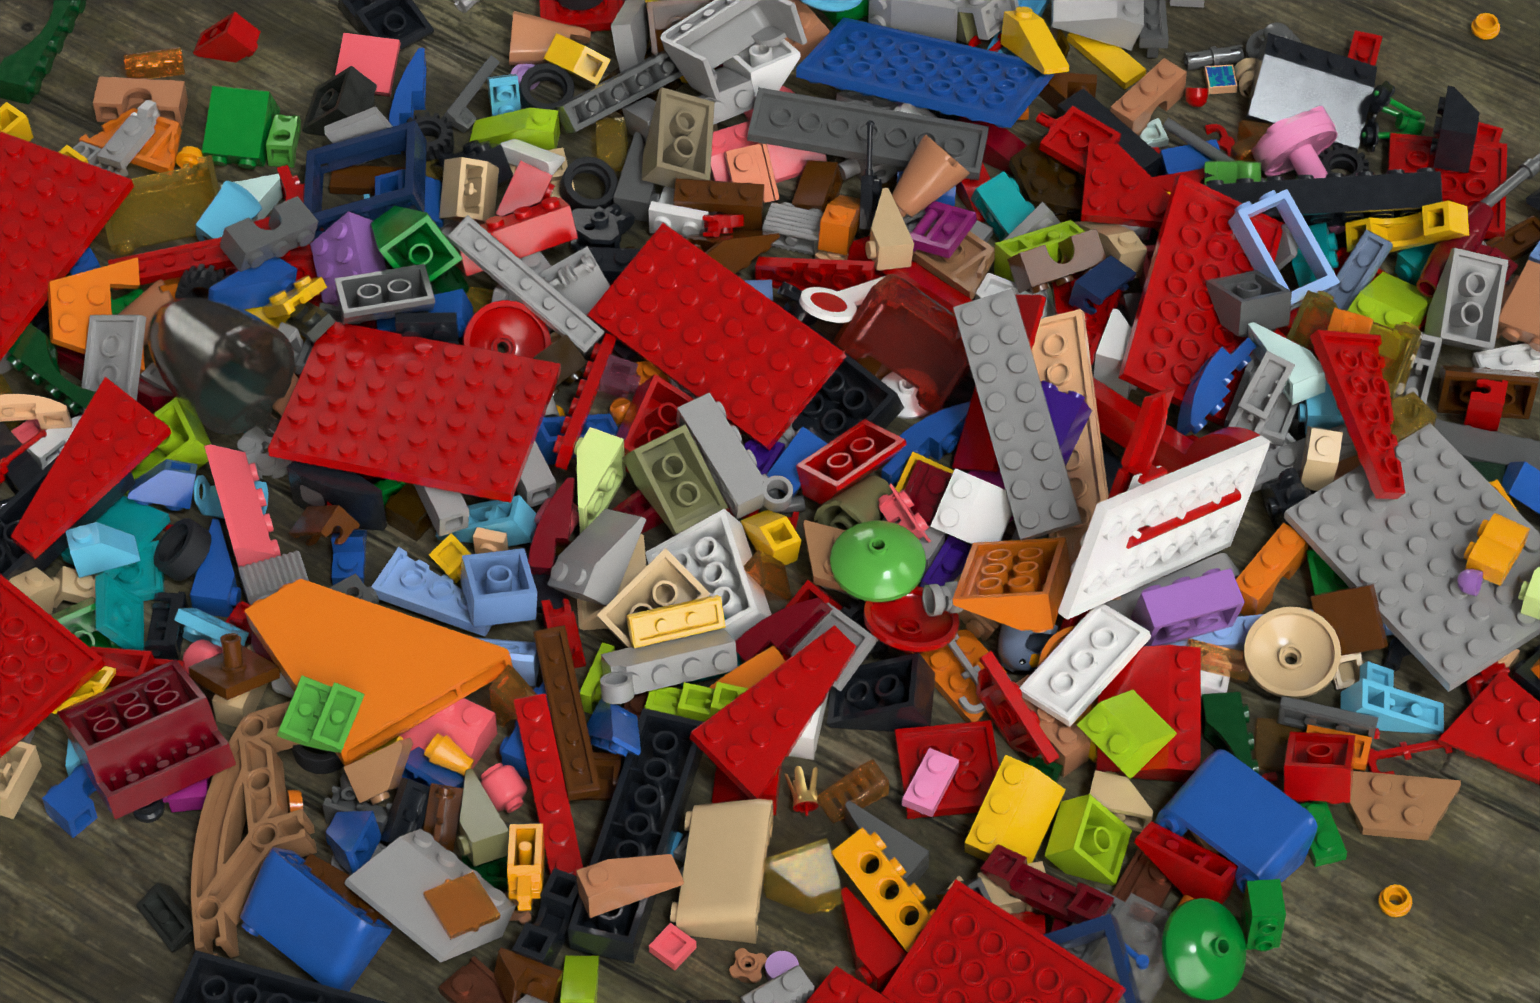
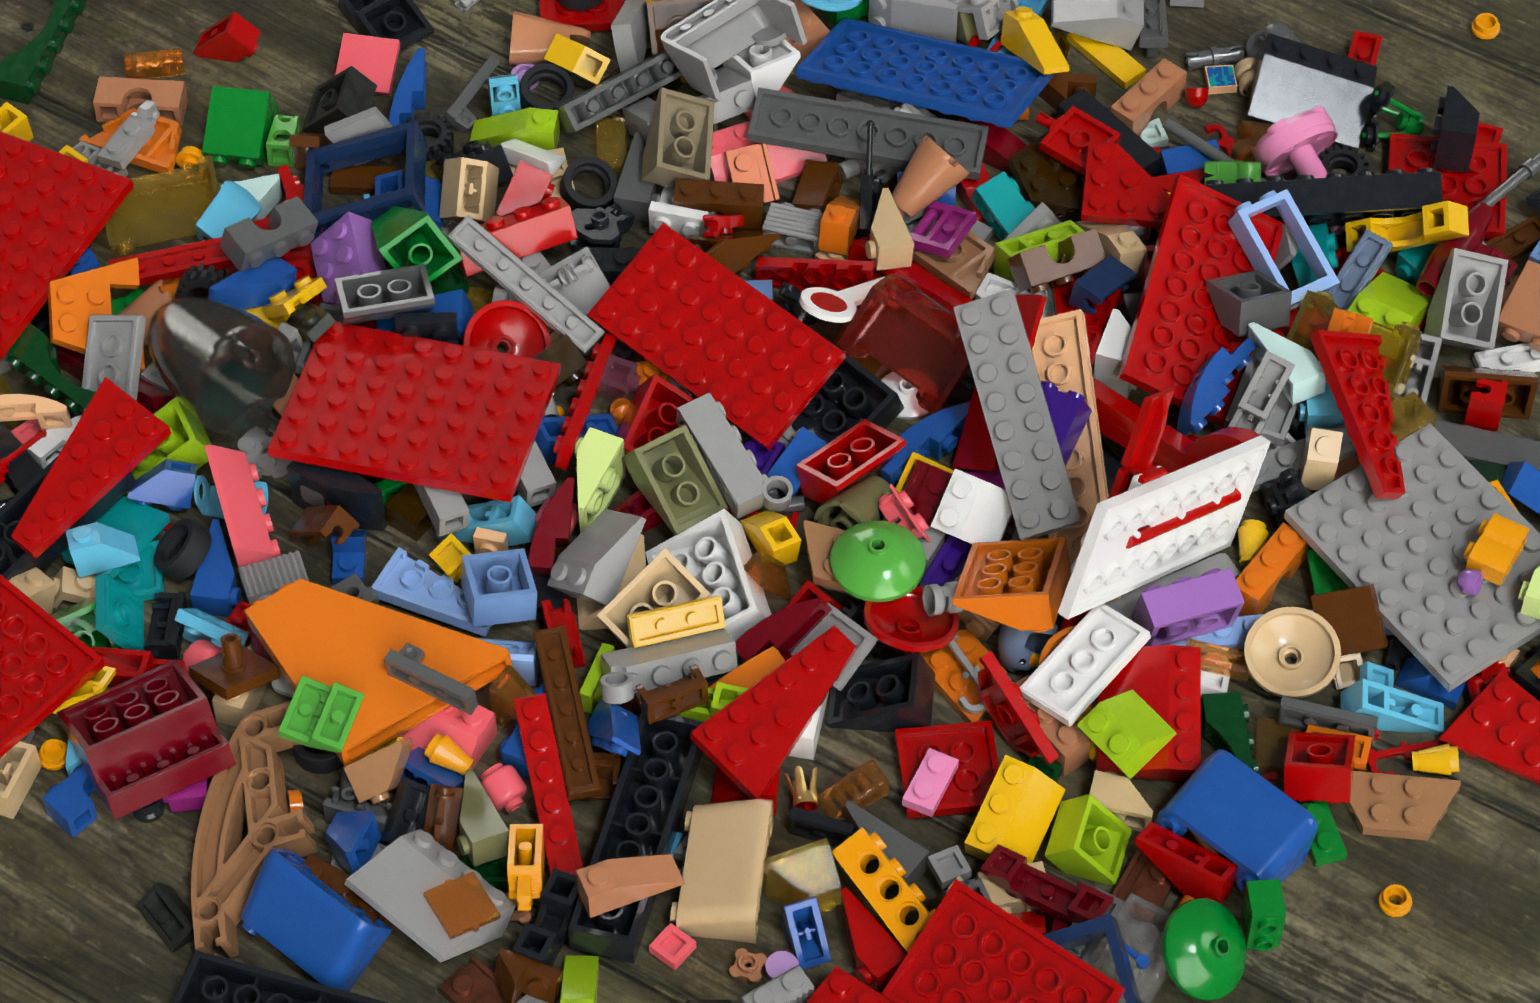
(53, 754): none -> light orange plate
(304, 142): none -> reddish brown slope
(409, 669): none -> dark grey hinge
(673, 697): none -> reddish brown hinge
(806, 932): none -> blue slope
(817, 826): none -> black tile
(948, 866): none -> light grey tile
(1251, 539): none -> yellow cone
(1420, 681): none -> blue slope
(1437, 760): none -> yellow cone

